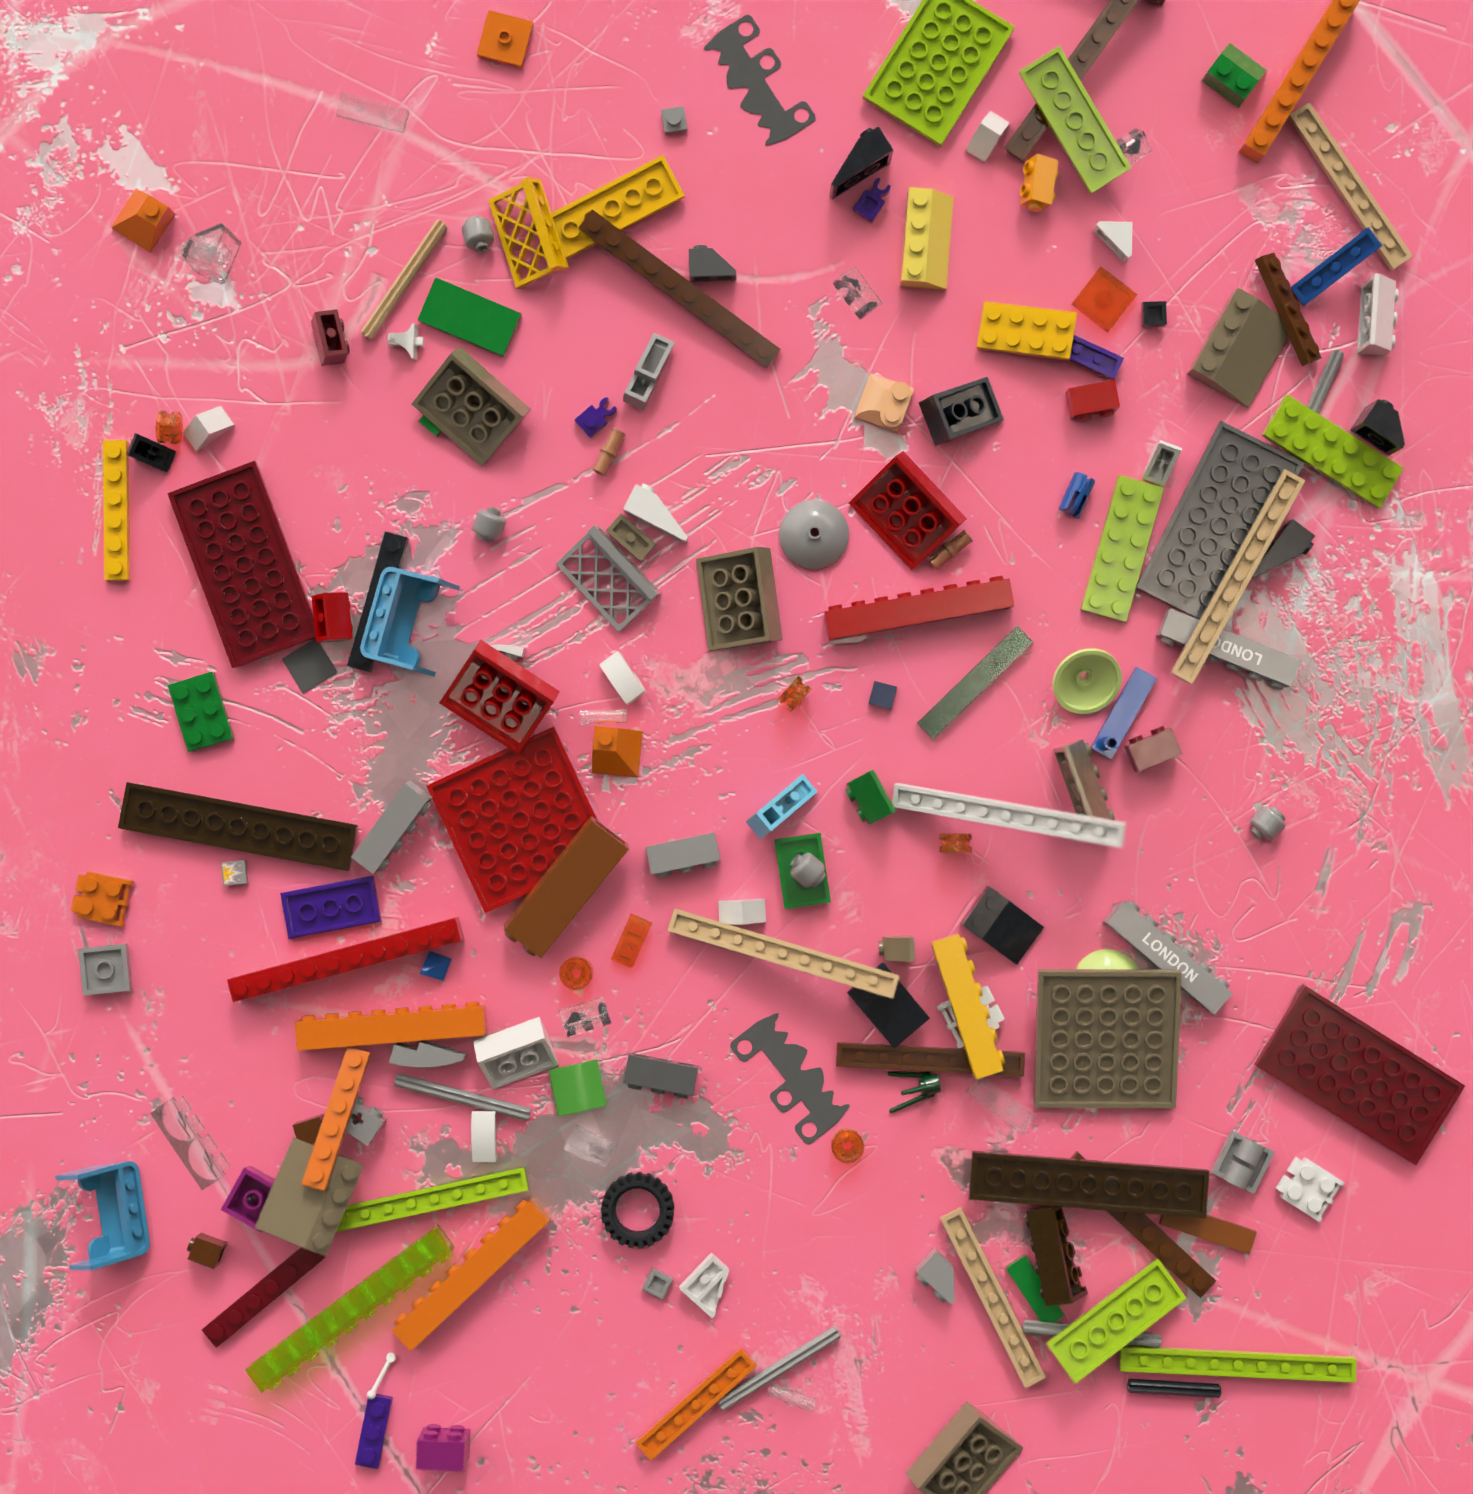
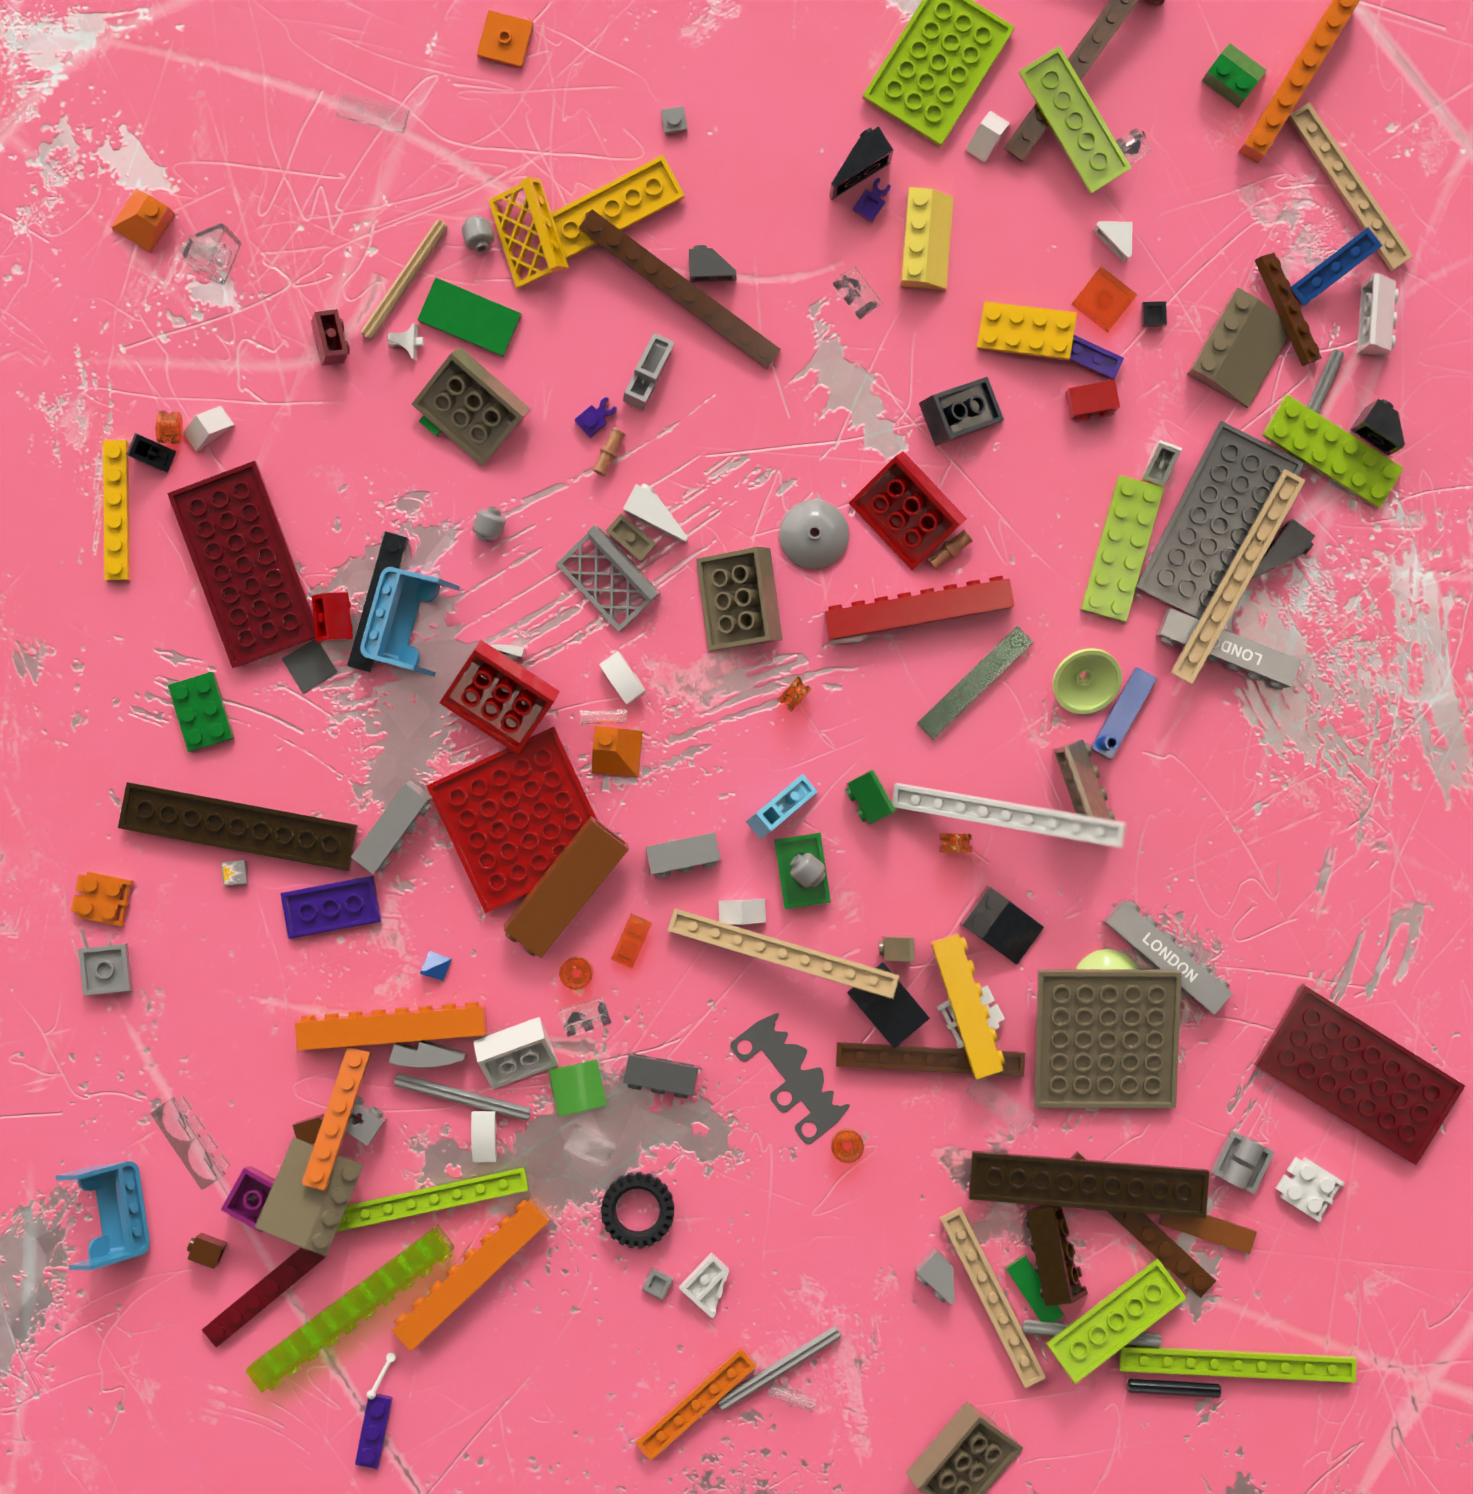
(345, 959): red brick -> none
(443, 1448): magenta brick -> none
(748, 73): dark grey piece -> none
(882, 695): dark blue tile -> none
(884, 403): light nougat slope -> none
(927, 1086): dark green plant -> none
(1038, 183): light orange brick -> none
(1076, 494): blue arm -> none
(1152, 749): brick -> none
(1267, 823): light grey head -> none

